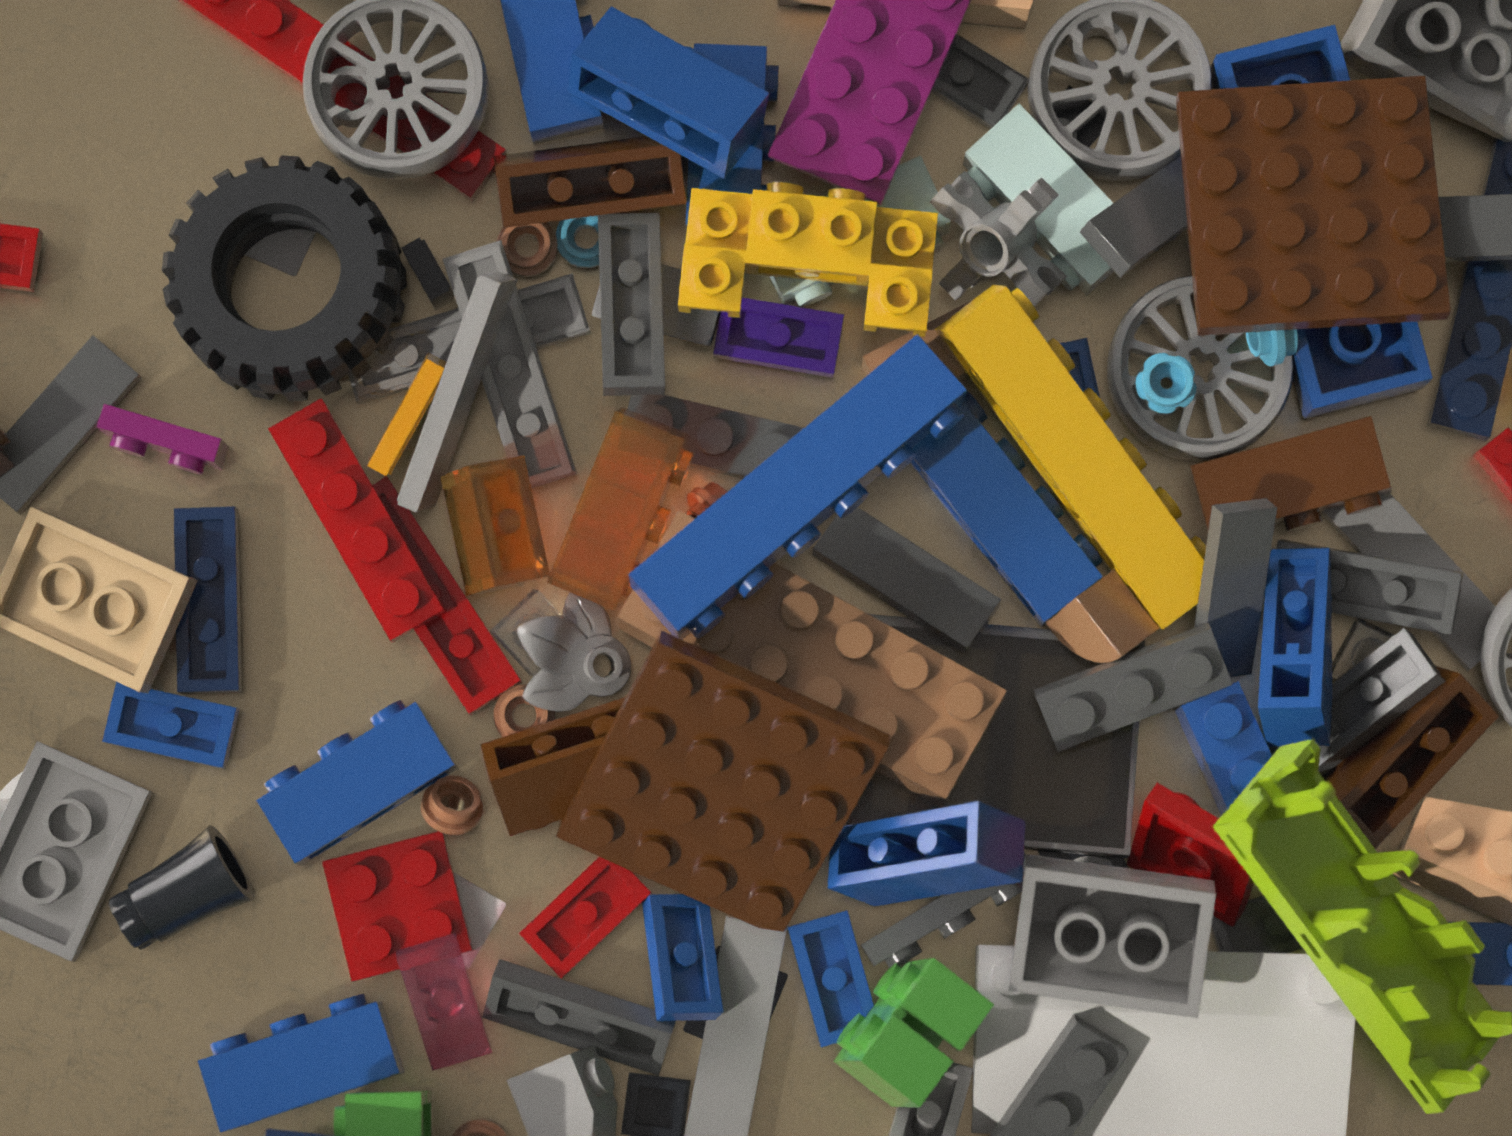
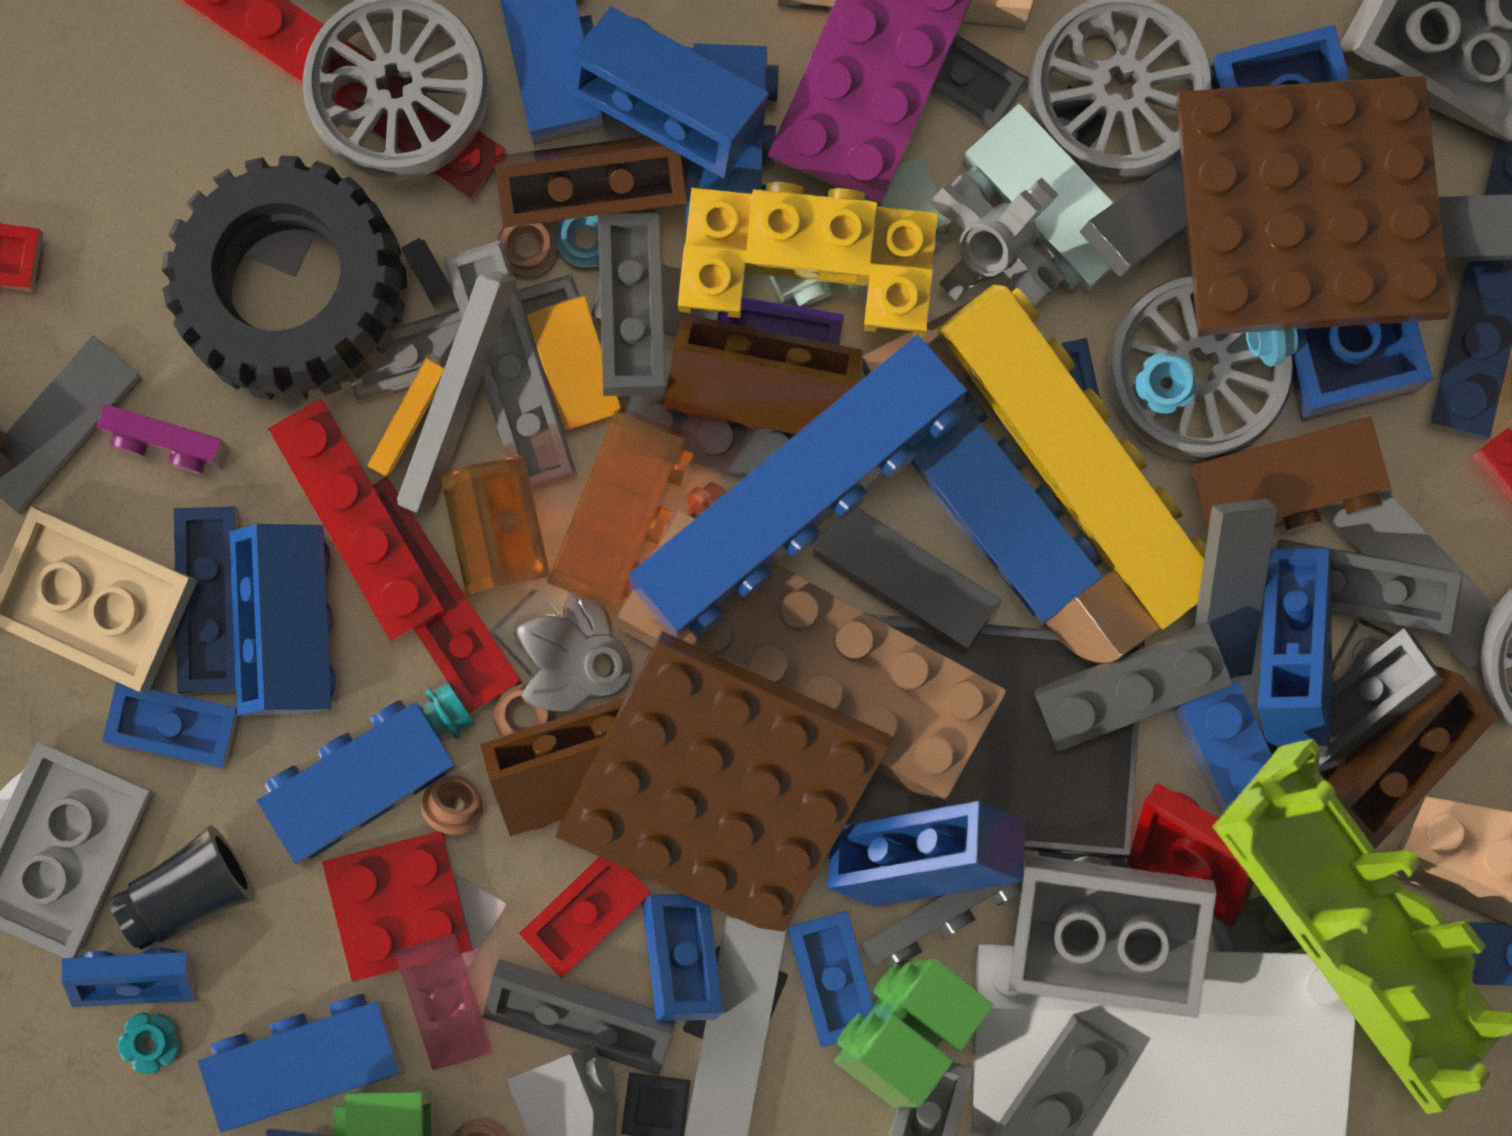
(112, 979): none -> blue plate
(165, 1043): none -> teal plate
(281, 619): none -> blue brick
(446, 711): none -> teal plate
(572, 361): none -> light orange tile
(756, 375): none -> reddish brown brick

